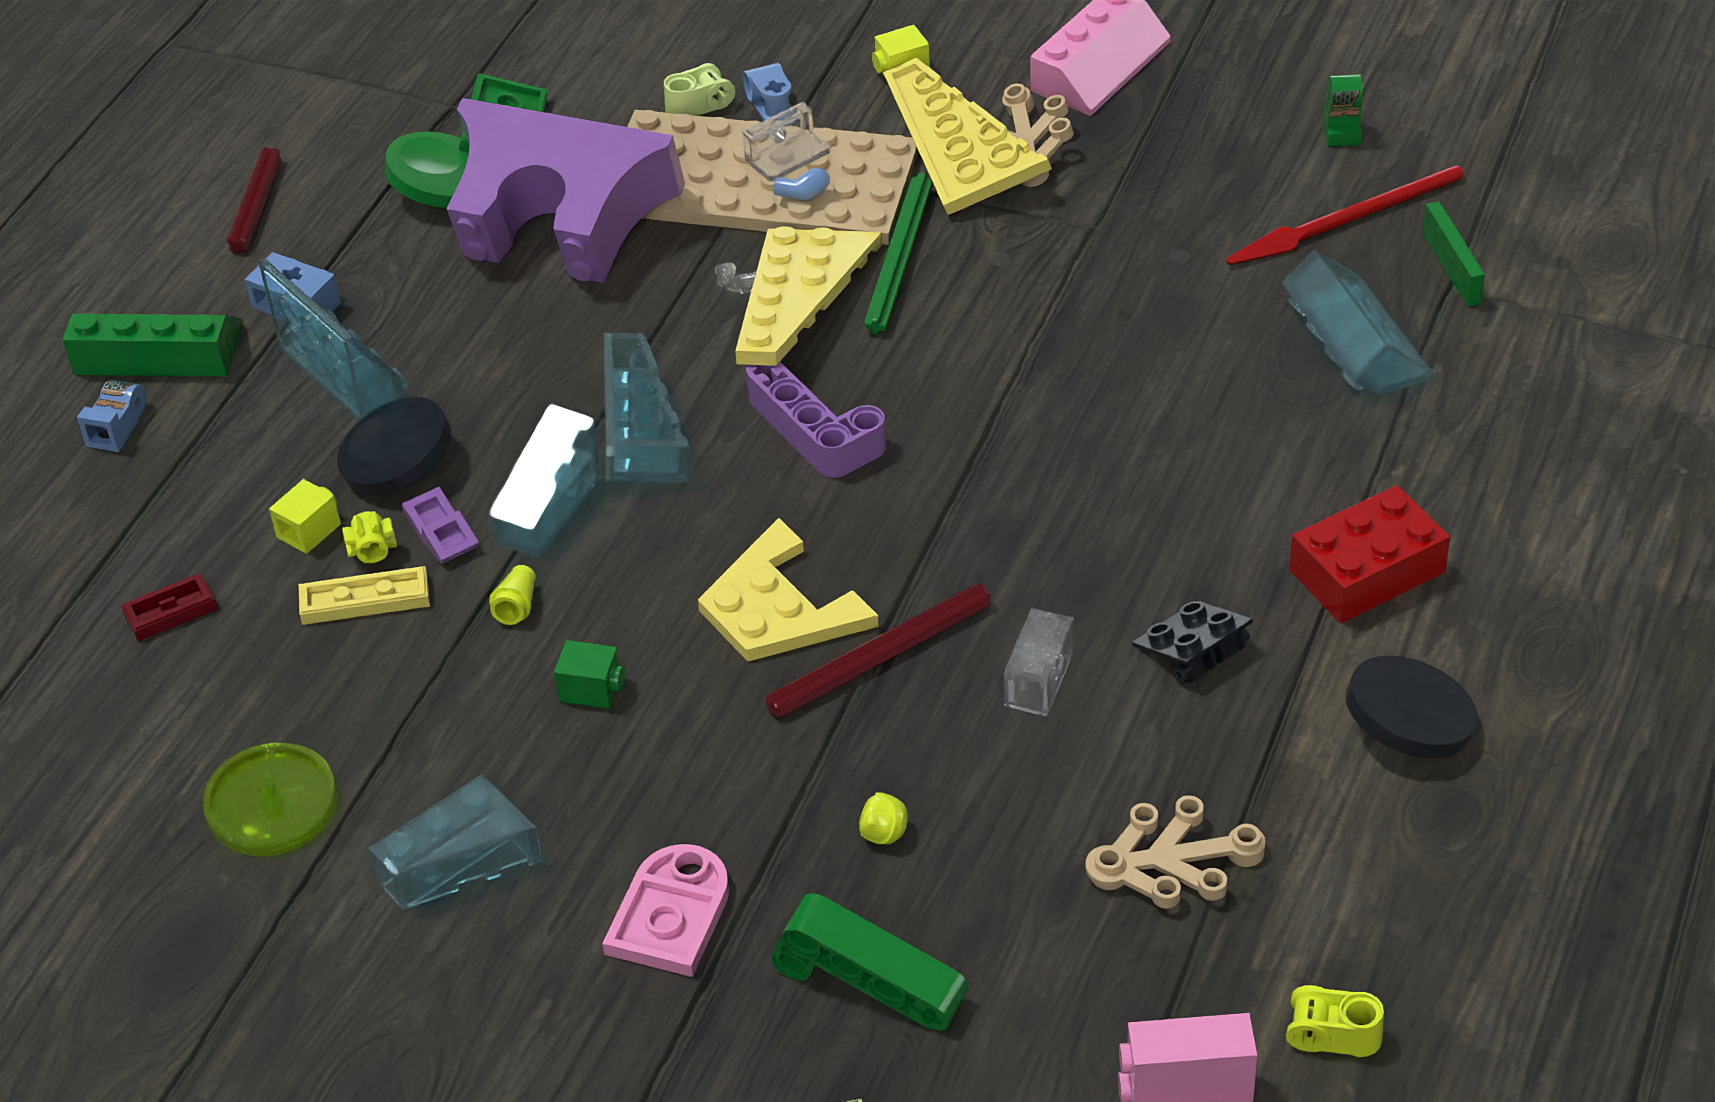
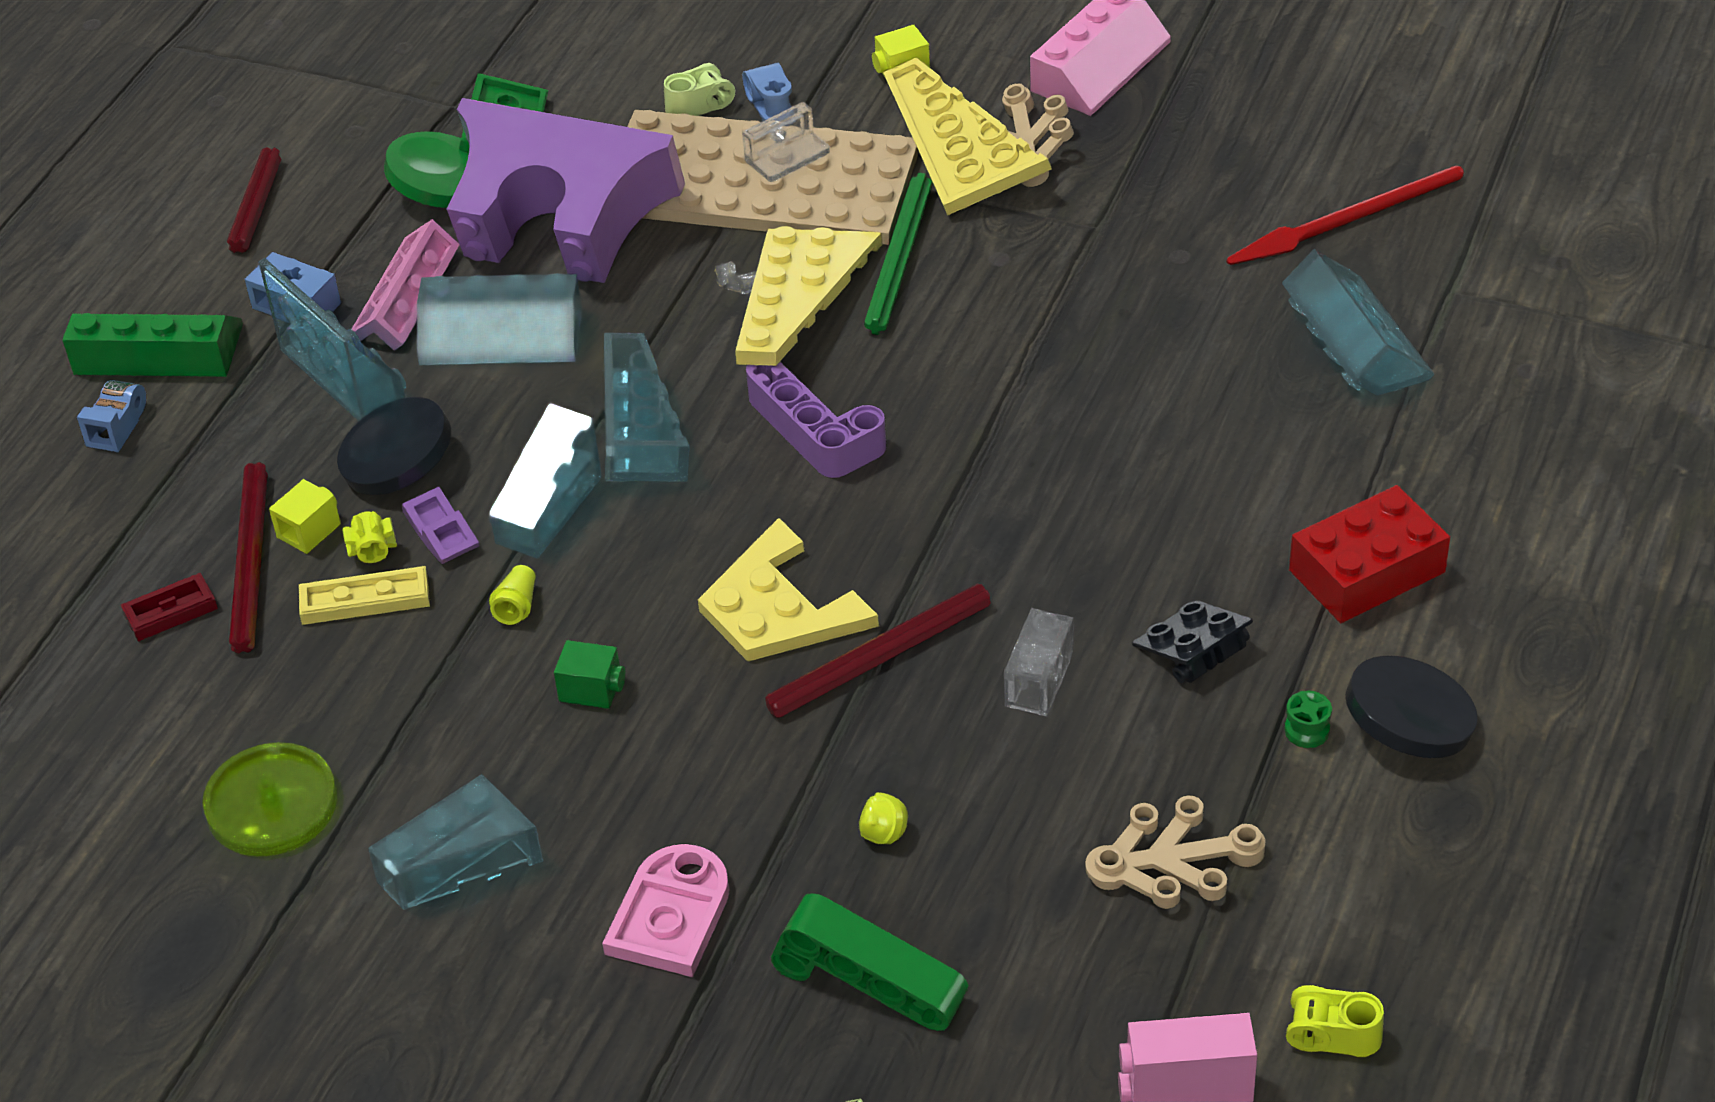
(248, 558): none -> dark red axle
(393, 304): none -> bright pink fence
(498, 319): none -> clear light blue slope
(804, 187): medium blue arm -> none
(1308, 719): none -> green wheel
(1343, 110): green leg -> none
(1453, 254): green tile -> none

